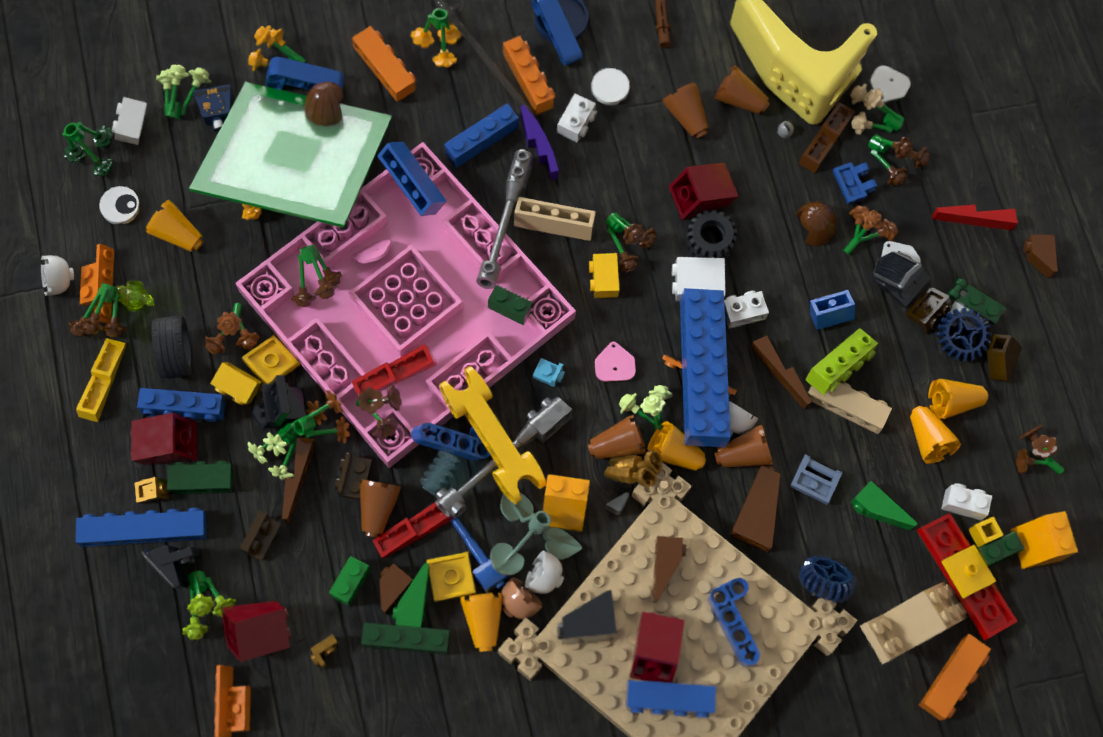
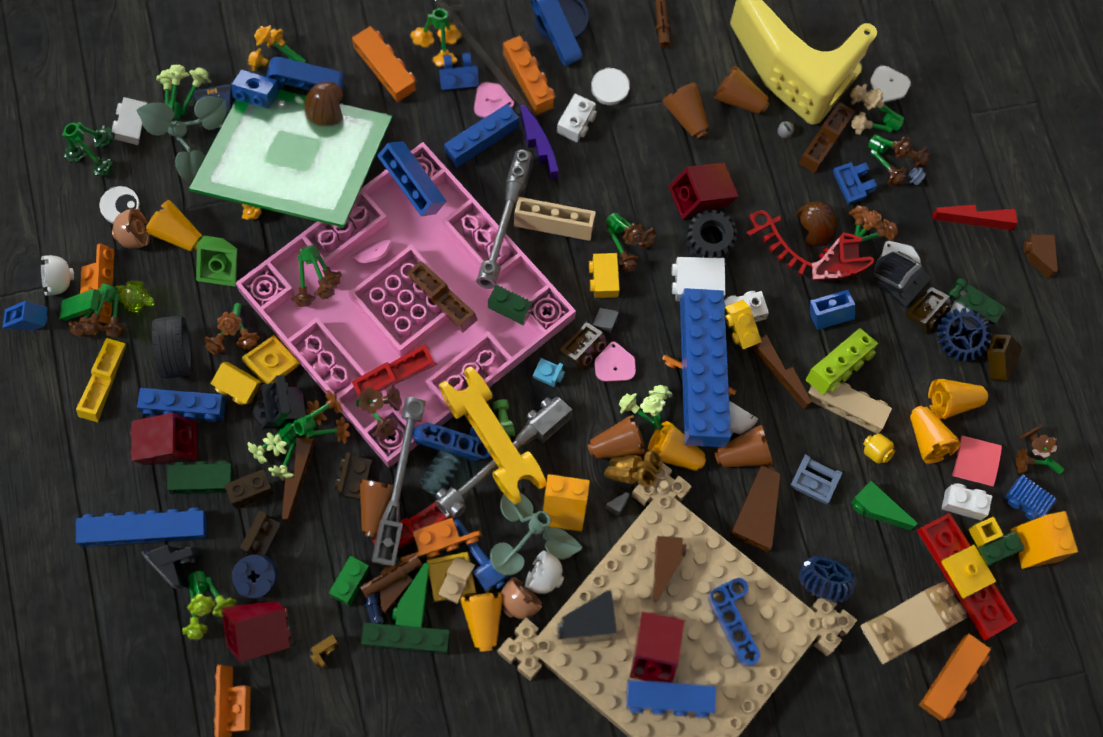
(25, 316): none -> blue slope
(79, 304): none -> green tile
(130, 229): none -> nougat cylinder
(151, 490): pearl gold bracket -> none
(157, 121): none -> sand green plant
(216, 261): none -> bright green slope
(249, 489): none -> dark brown bracket
(249, 586): none -> dark blue brick
(254, 89): none -> blue brick
(374, 609): none -> dark blue axle
(388, 577): none -> reddish brown pin
(390, 526): none -> flat silver bar
(439, 293): none -> reddish brown slope
(440, 537): none -> orange bracket
(456, 580): none -> tan slope
(458, 77): none -> blue plate
(495, 94): none -> bright pink piece
(501, 406): none -> bright green leg
(584, 345): none -> dark brown bracket
(606, 319): none -> dark grey slope
(743, 325): none -> yellow brick
(837, 263): none -> red piece
(878, 448): none -> yellow head
(916, 176): none -> sand blue plate
(977, 460): none -> coral slope
(1030, 498): none -> blue brick

